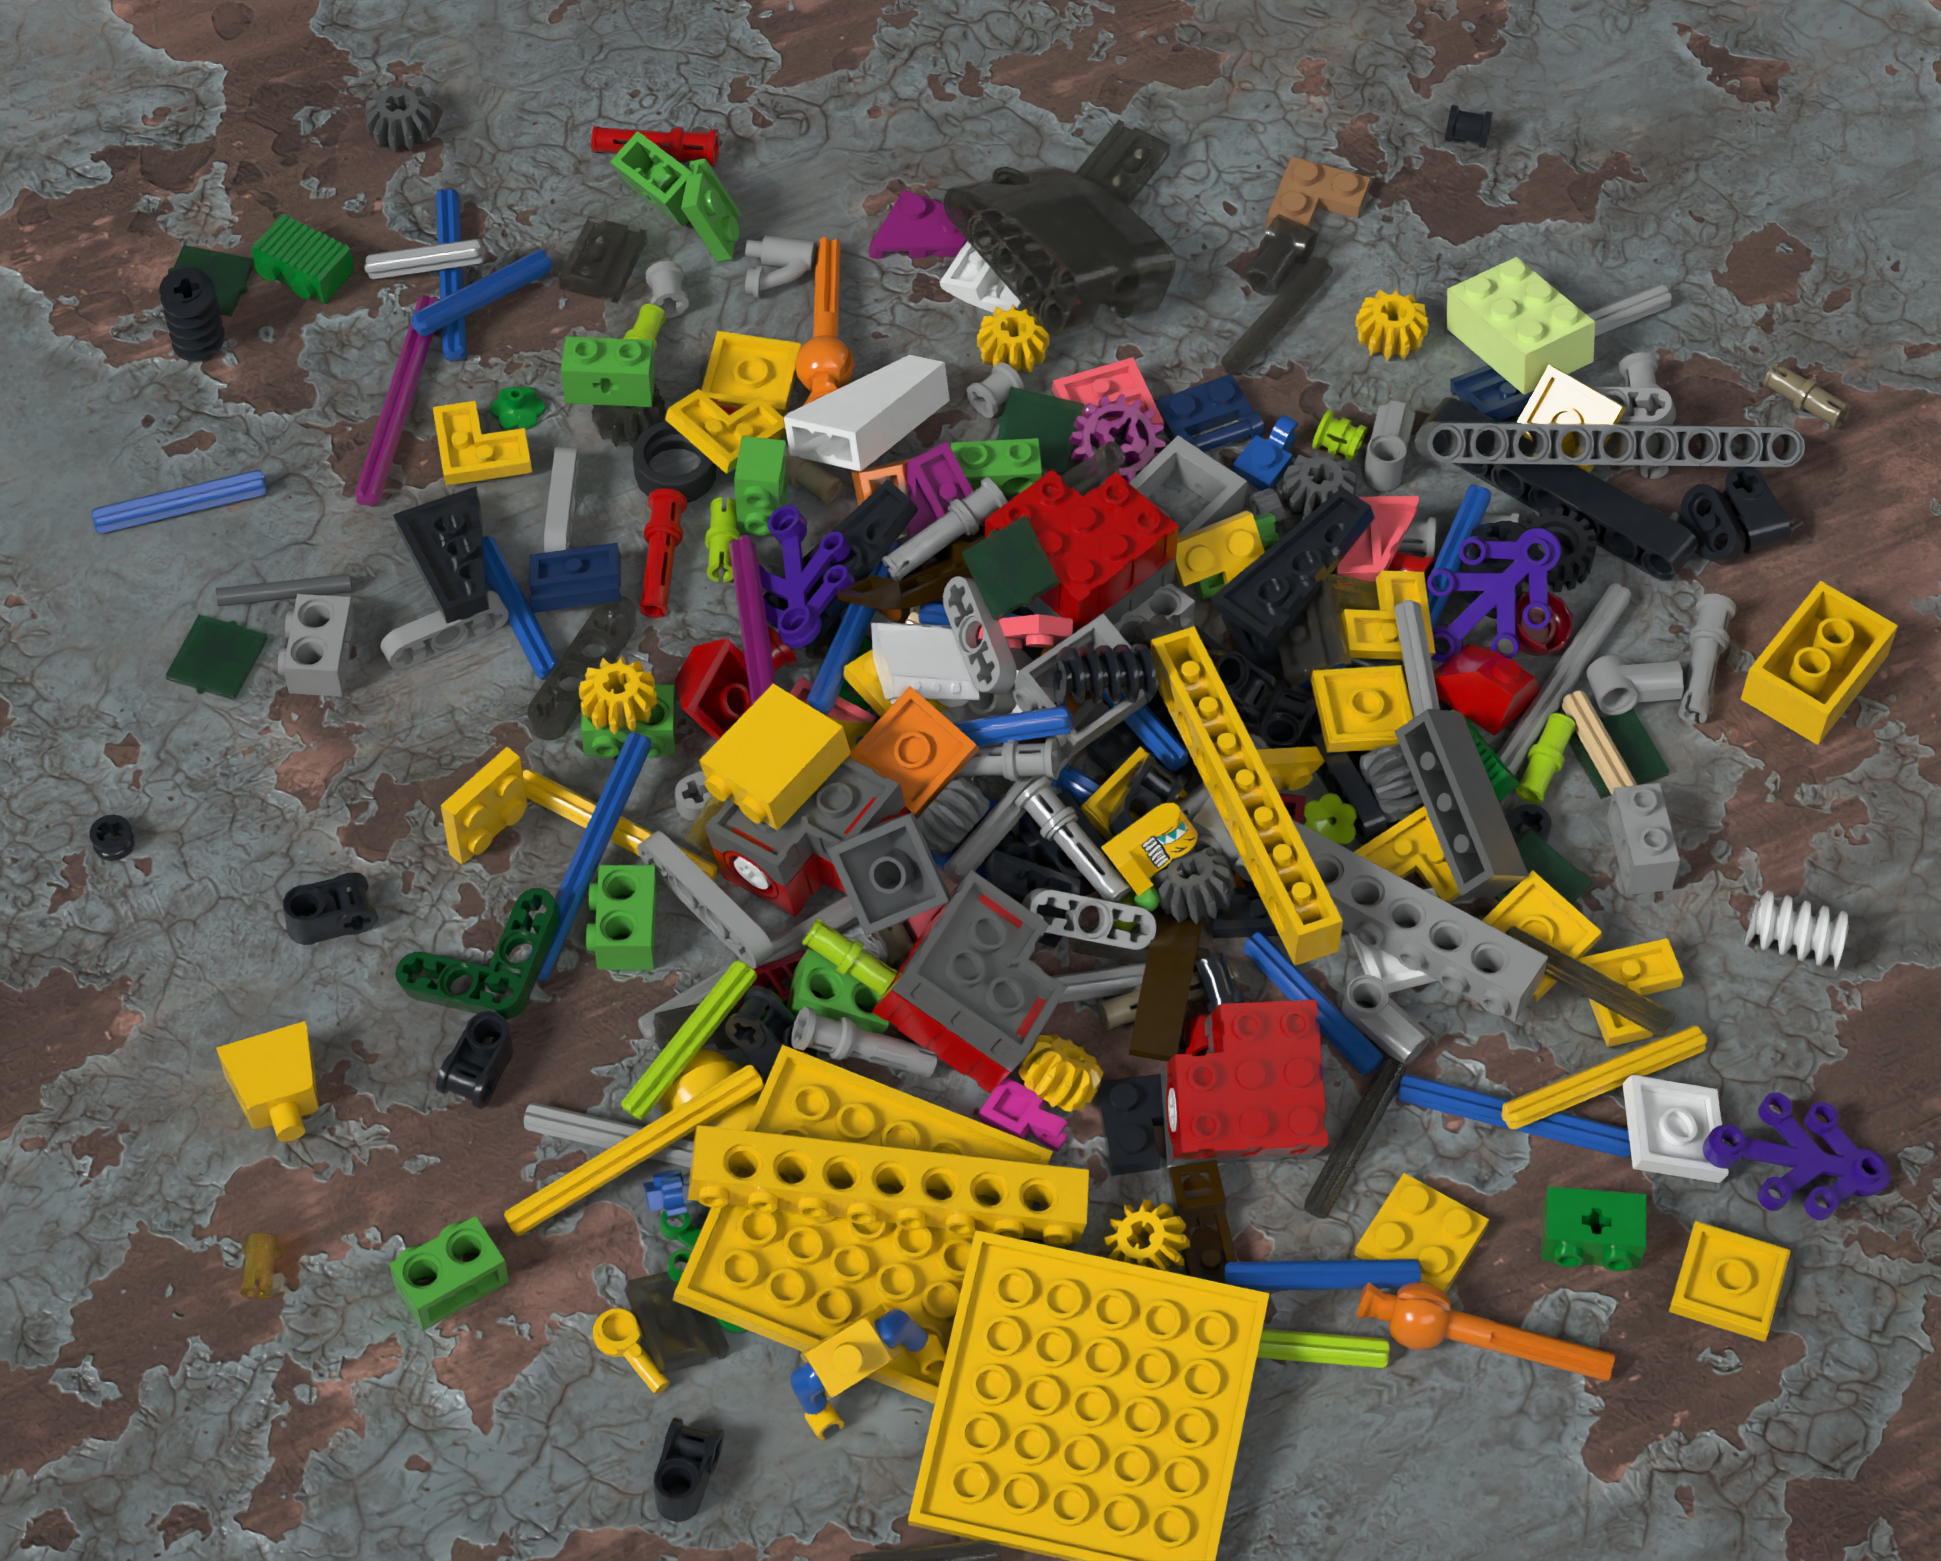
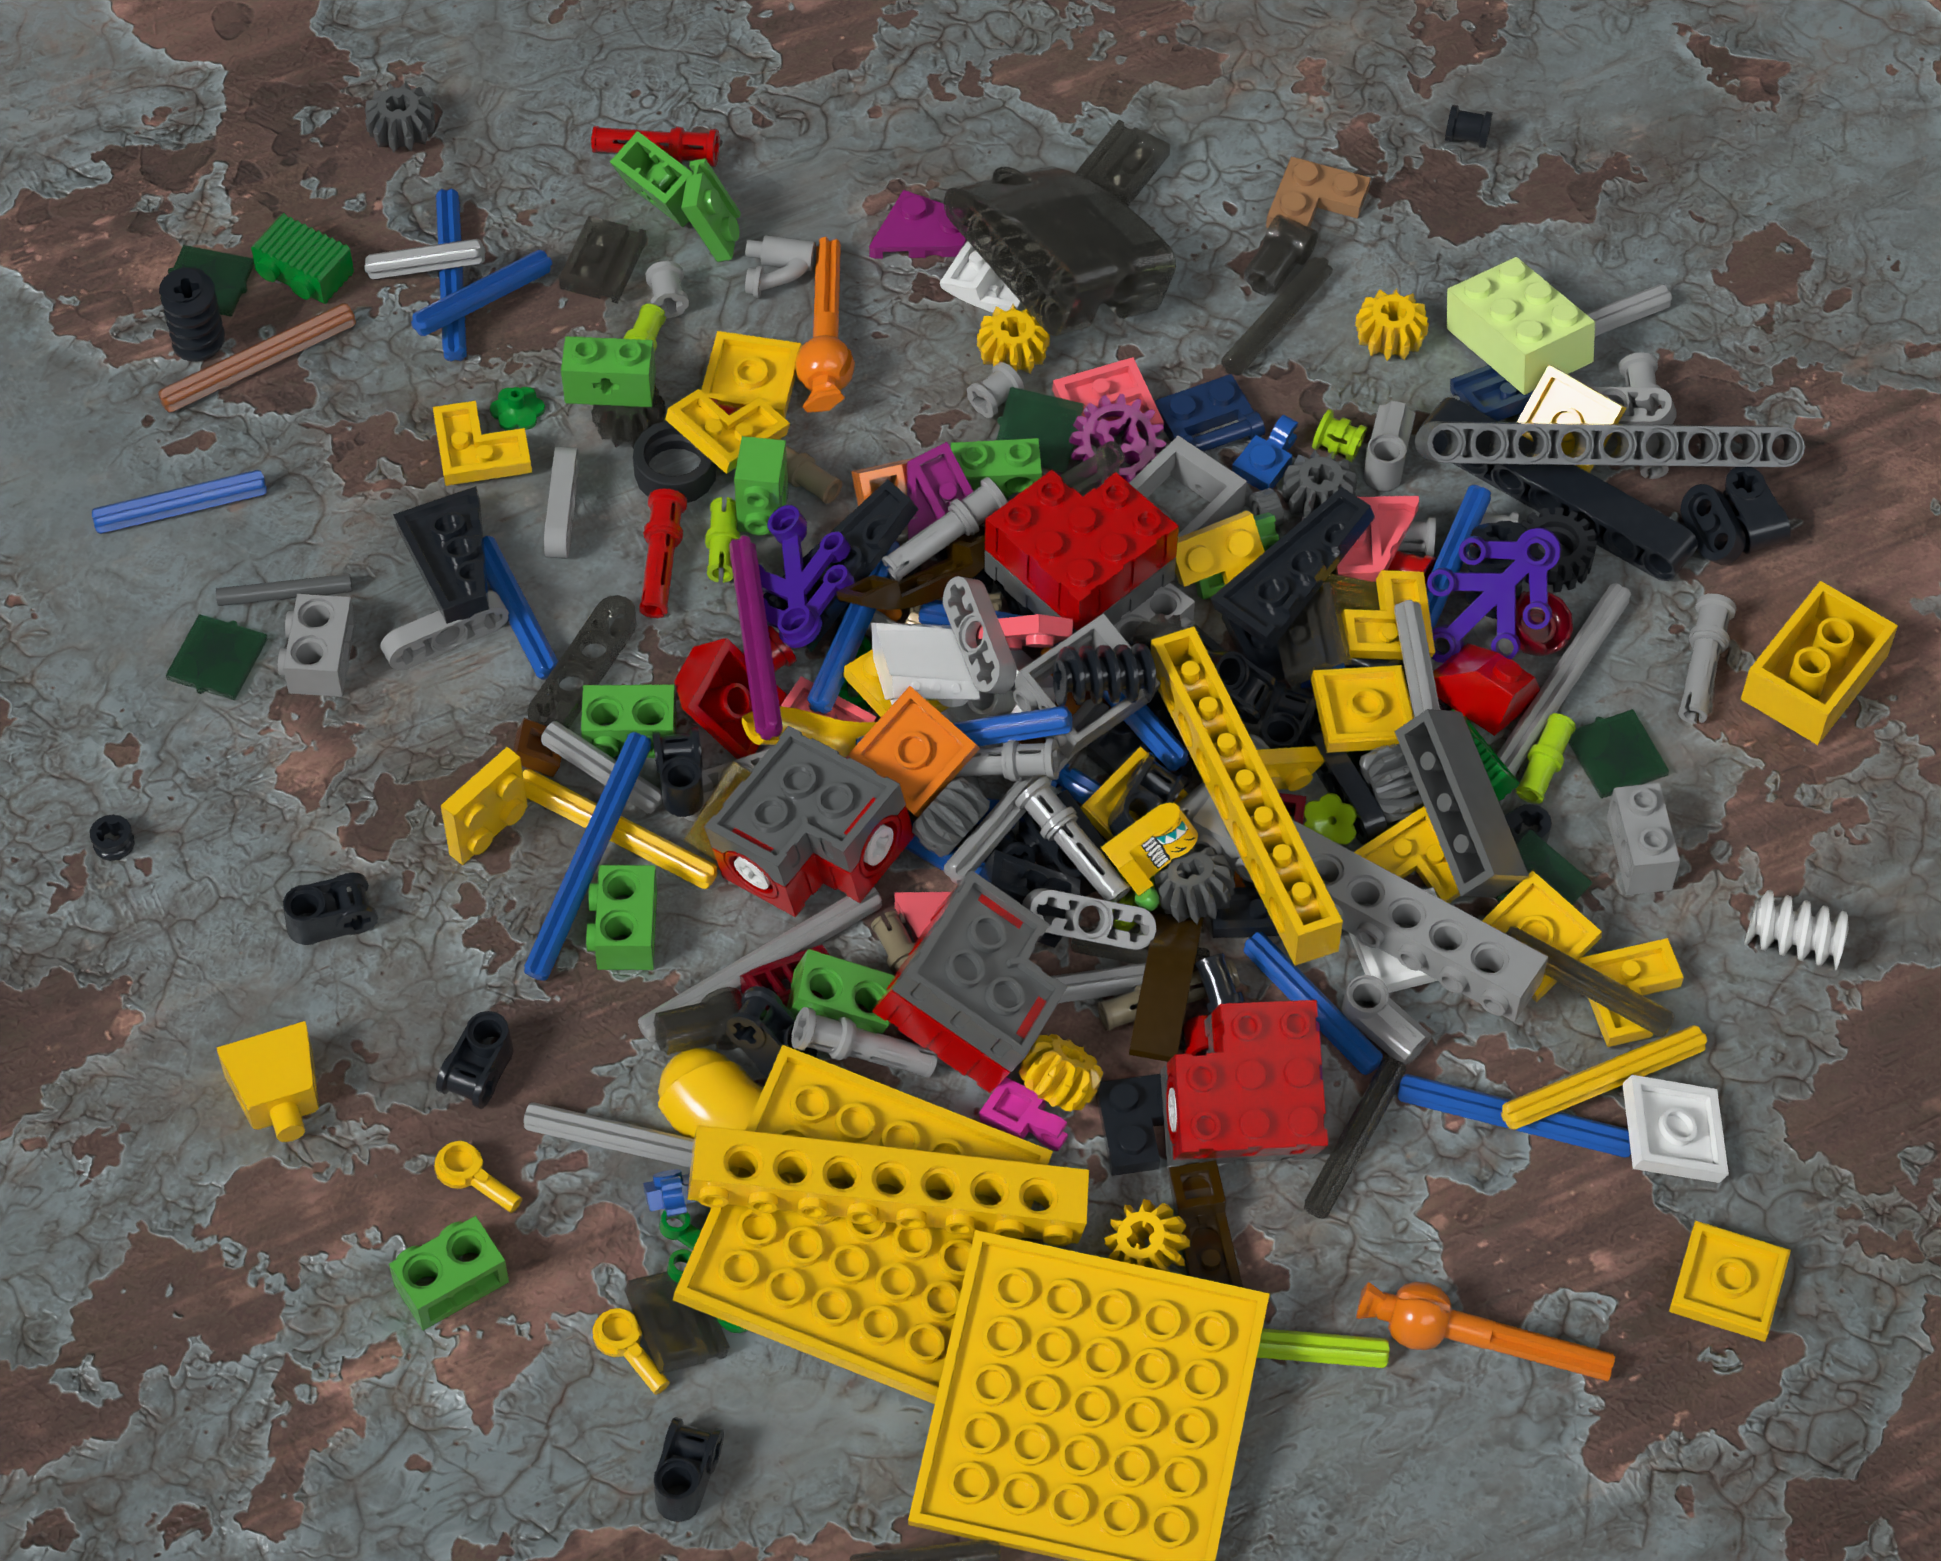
(256, 357): none -> dark orange axle
(259, 1264): clear yellow pin -> none
(394, 413): magenta axle -> none
(461, 1166): none -> yellow plate
(501, 972): dark green beam -> none
(532, 751): none -> reddish brown plate
(575, 577): dark blue plate -> none
(597, 763): none -> light grey axle
(618, 695): yellow gear -> none
(633, 1150): yellow axle -> none
(679, 765): none -> black piece
(689, 1040): lime axle -> none
(706, 899): light grey beam -> none
(774, 757): yellow brick -> none
(849, 957): lime pin -> none
(855, 1354): torso -> none
(869, 414): white slope -> none
(888, 873): dark grey slope -> none
(1010, 568): clear green piece -> none
(1322, 1274): blue axle -> none
(1423, 1227): yellow plate -> none
(1574, 1213): green brick -> none
(1597, 741): tan axle -> none
(1621, 686): light grey piece -> none
(1803, 1156): dark purple plant -> none
(1807, 395): dark tan pin -> none

